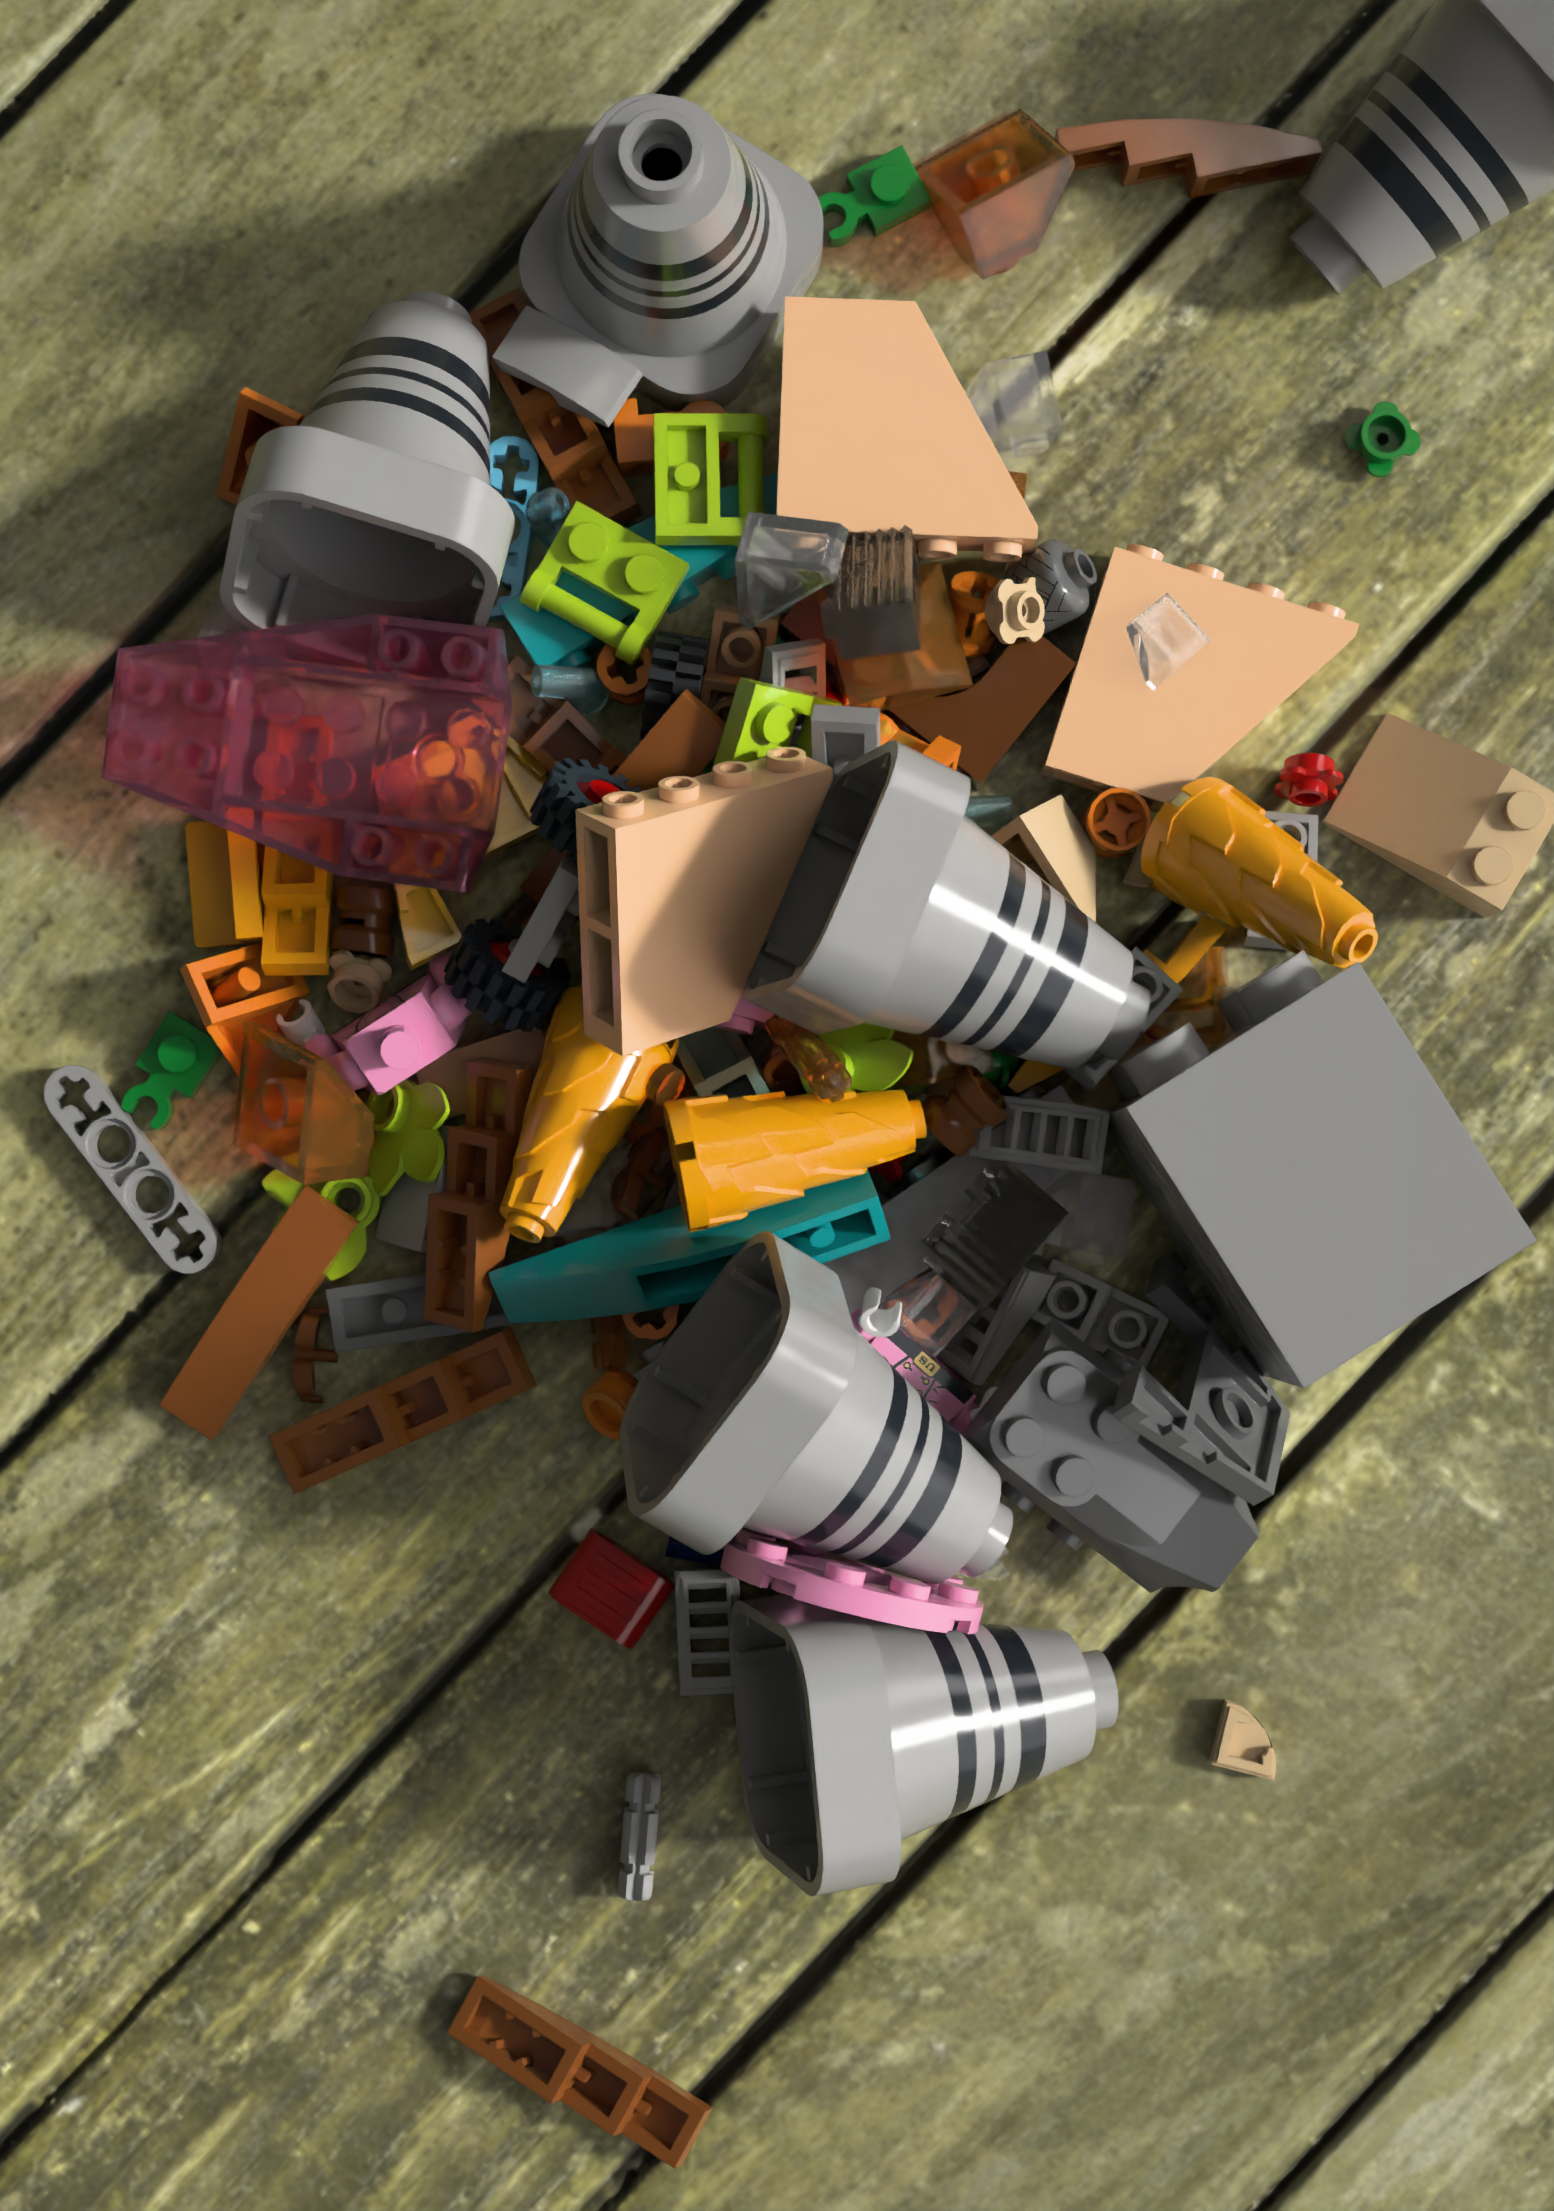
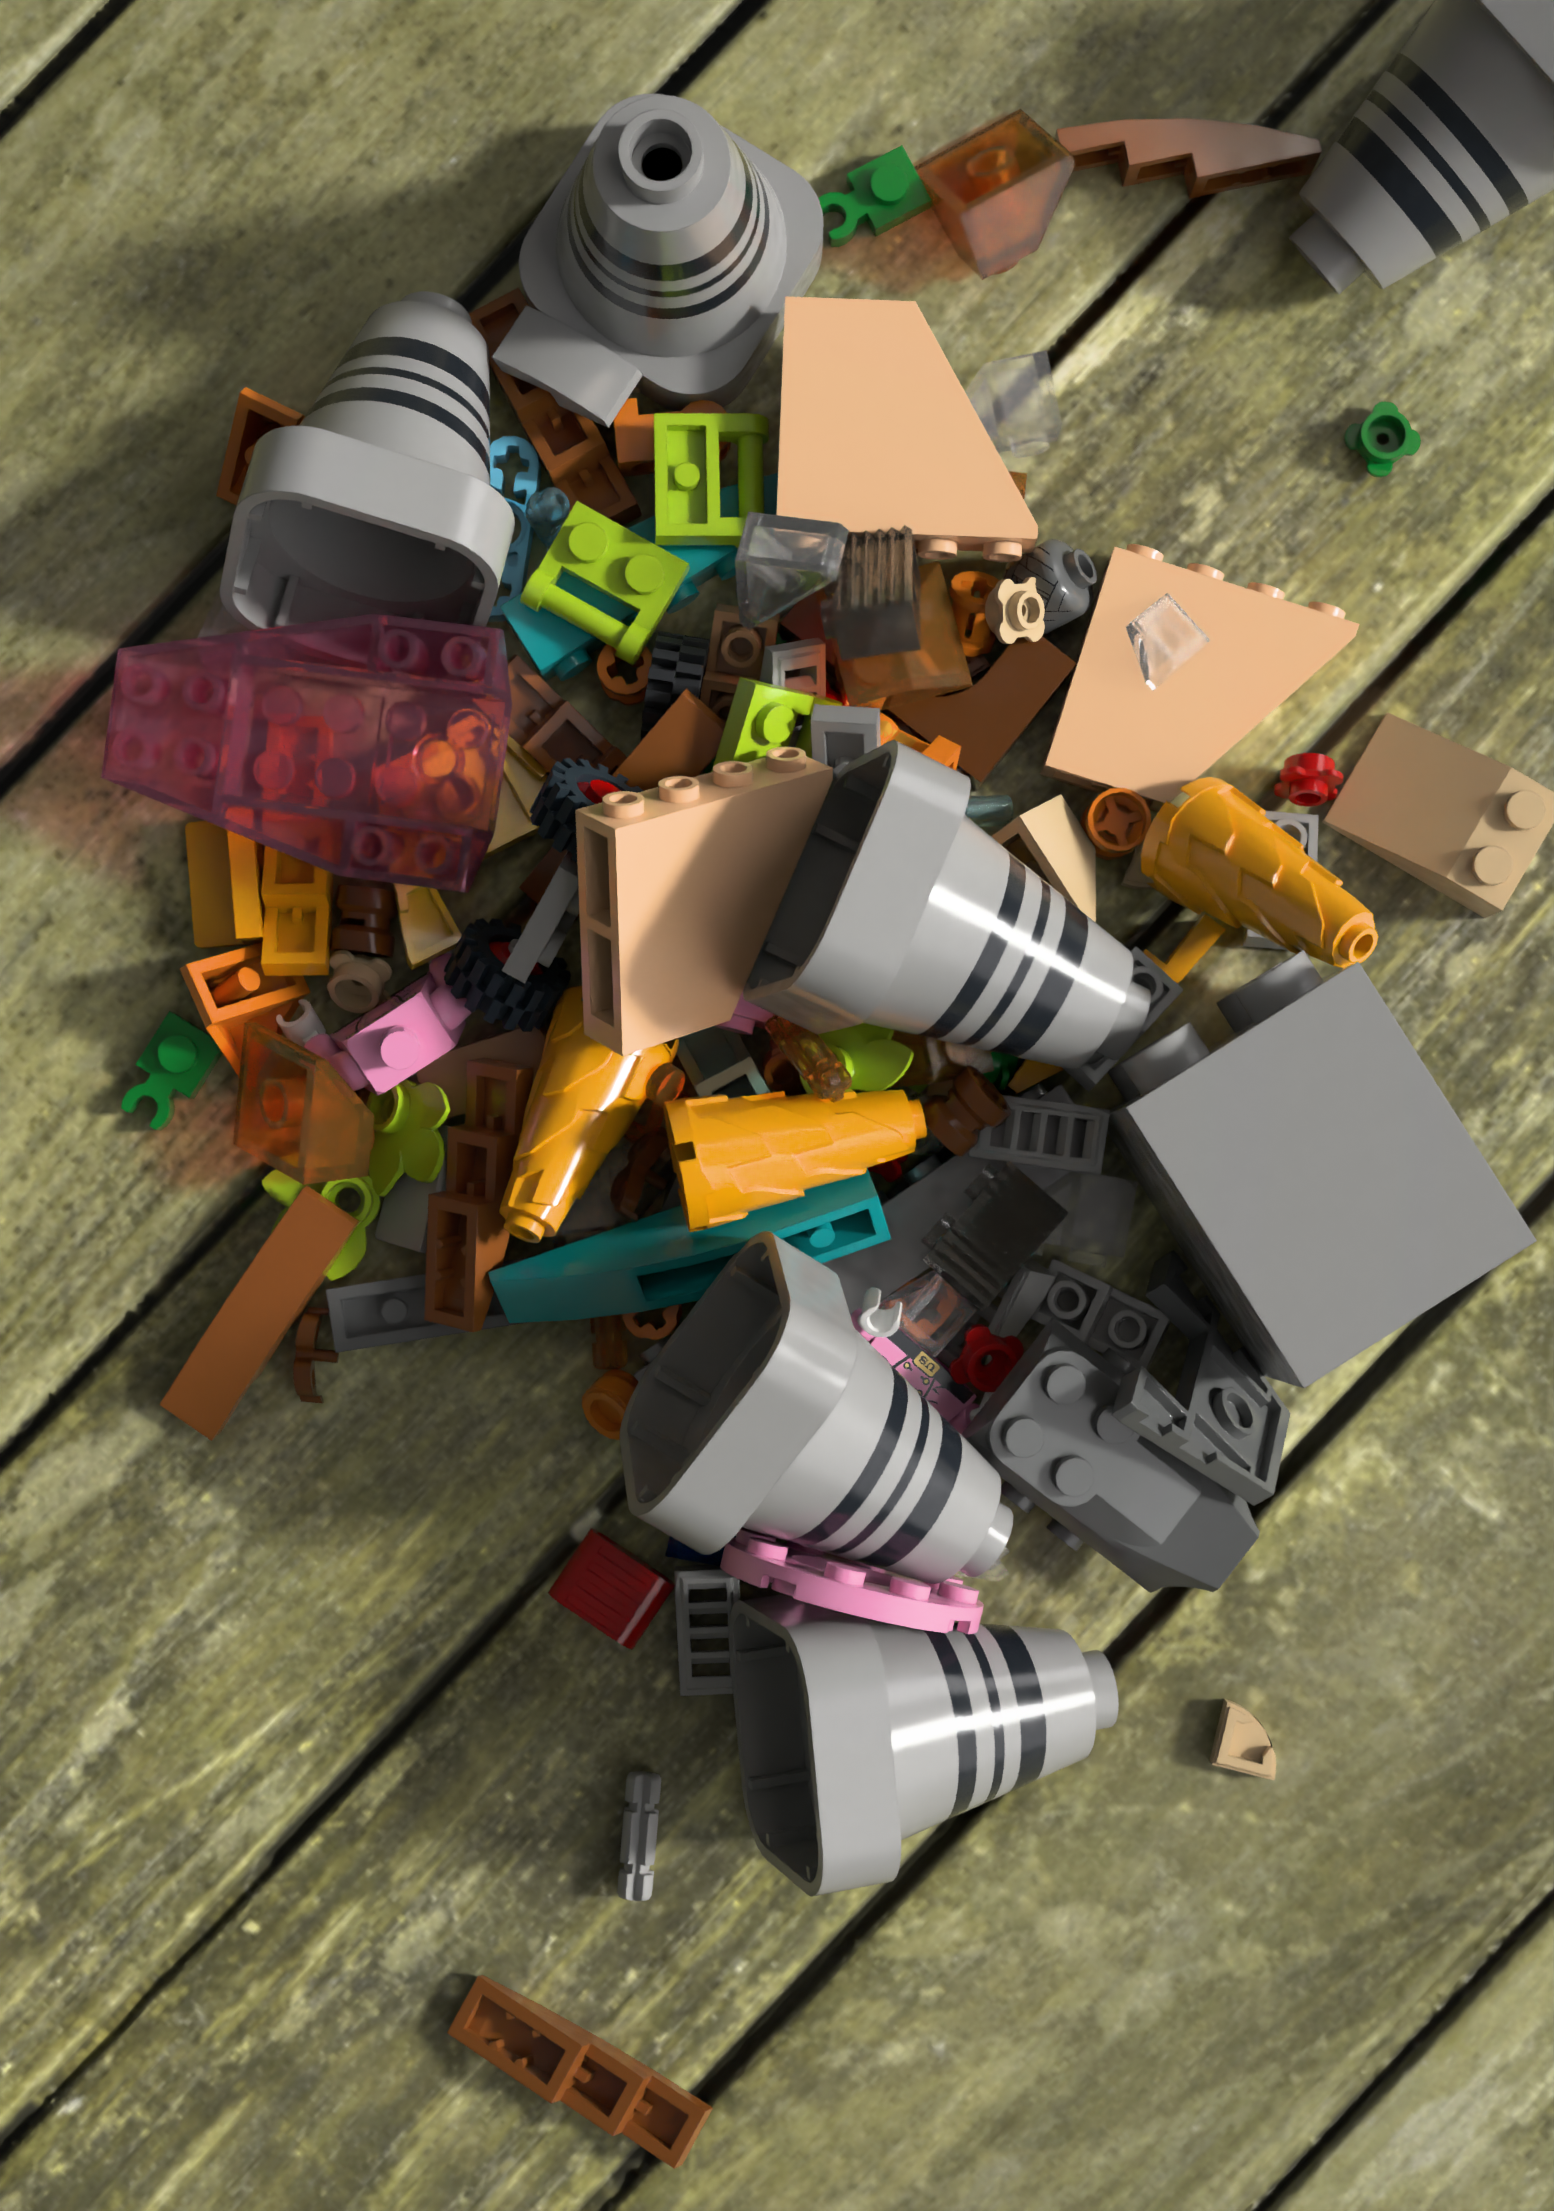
(125, 1176): light grey beam -> none
(402, 1410): dark orange slope -> none
(574, 684): clear light blue arm -> none
(981, 1342): none -> red plate
(1217, 978): clear orange piece -> none

